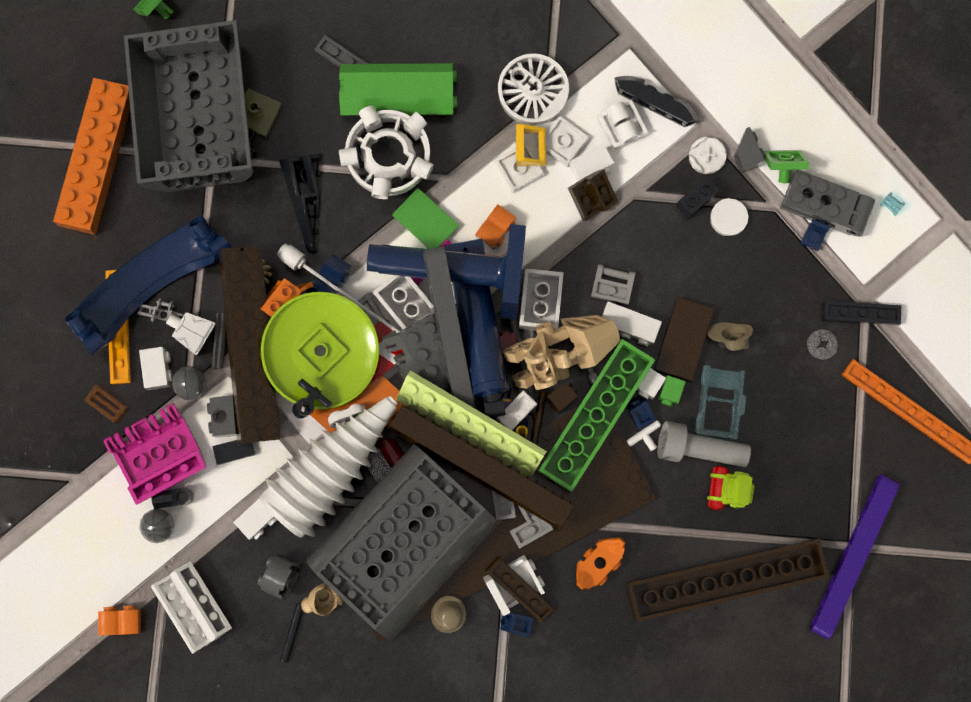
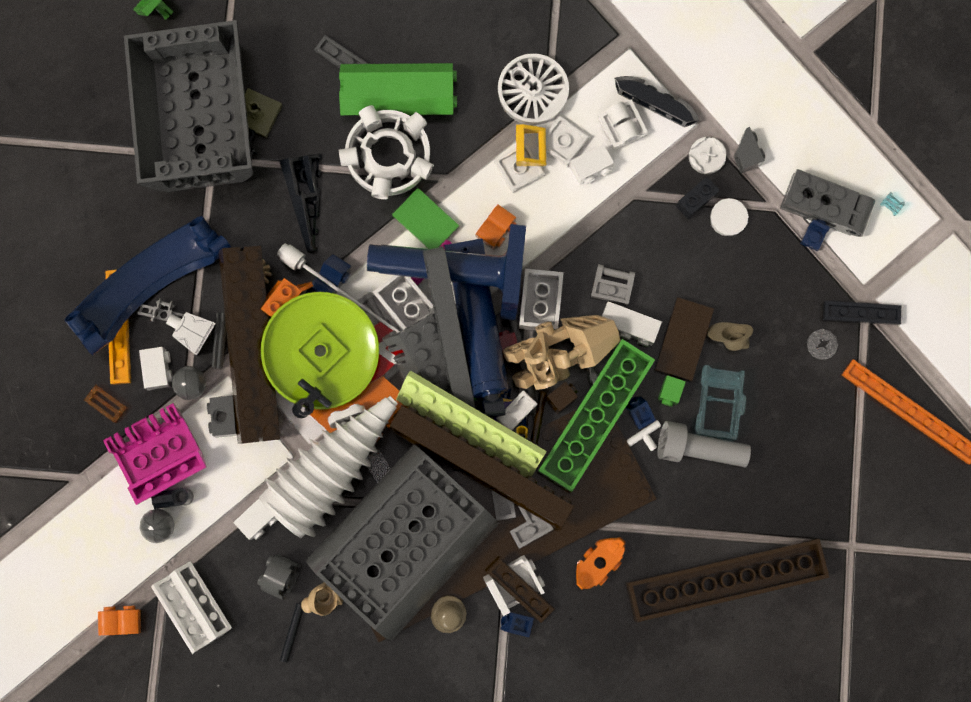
(93, 157): orange brick -> none
(232, 451): black tile -> none
(391, 451): dark red brick -> none
(593, 194): dark brown slope -> none
(650, 384): white brick -> none
(729, 489): lime piece -> none
(785, 162): bright green tile -> none
(854, 556): dark purple beam -> none

